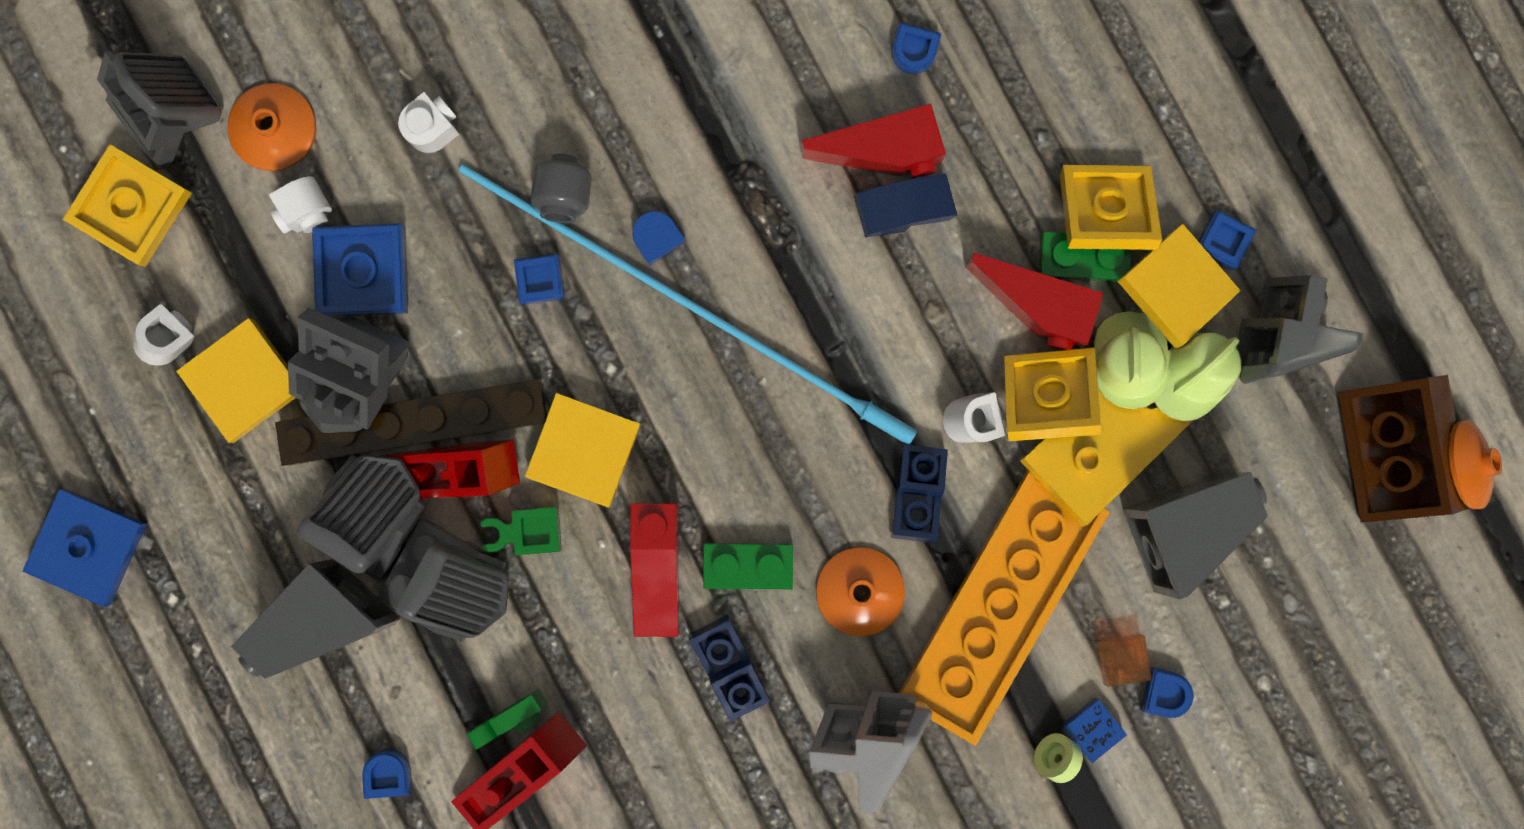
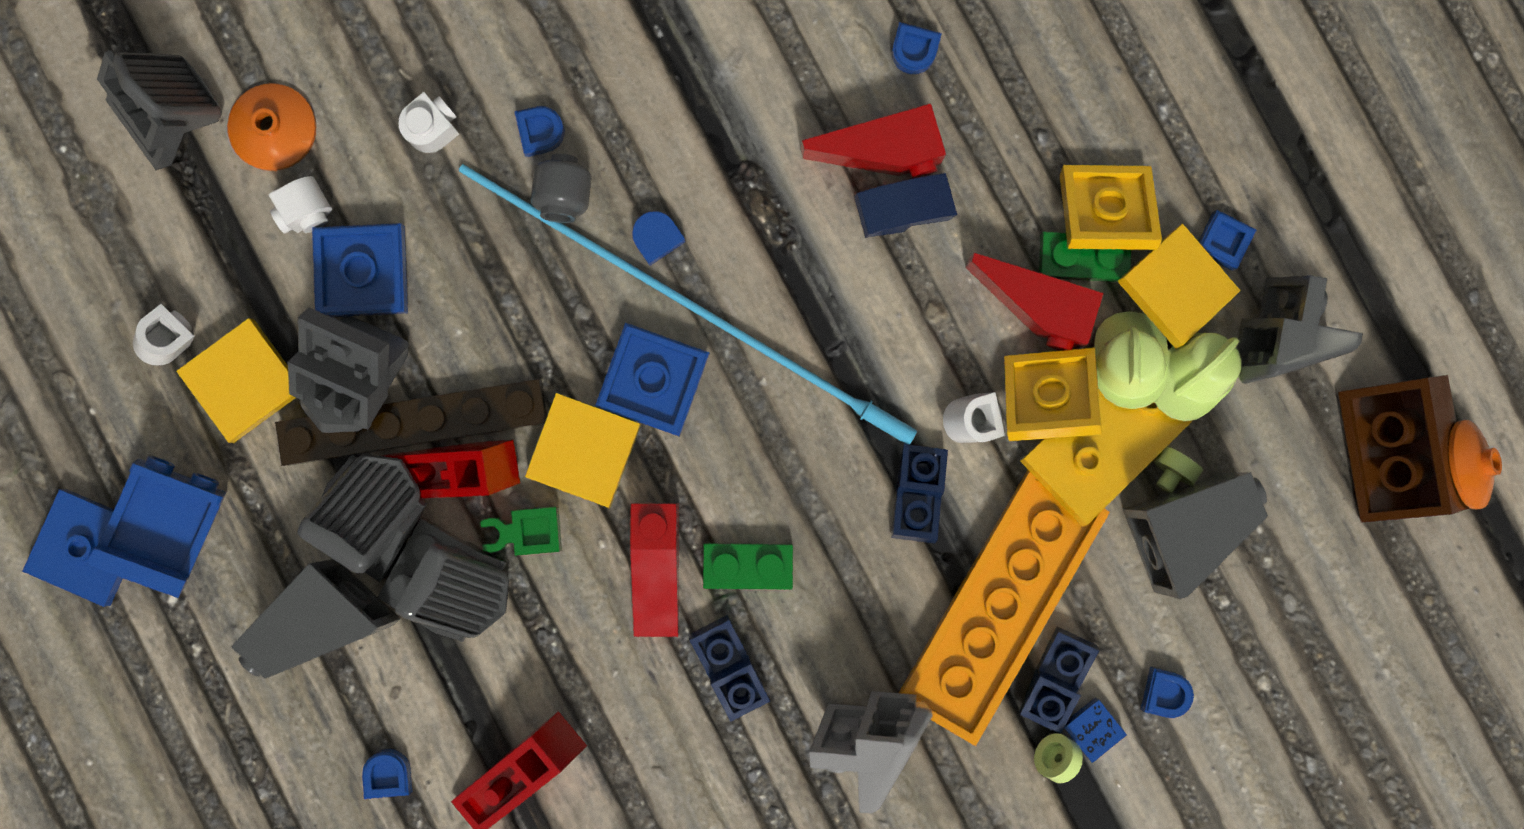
(127, 206): yellow plate -> none
(158, 526): none -> blue panel
(518, 715): green plate -> none
(539, 130): none -> blue tile
(539, 279): blue tile -> none
(652, 379): none -> blue plate
(839, 580): orange dish -> none
(1057, 680): none -> dark blue slope
(1124, 660): clear orange tile -> none
(1176, 468): none -> yellowish green tile

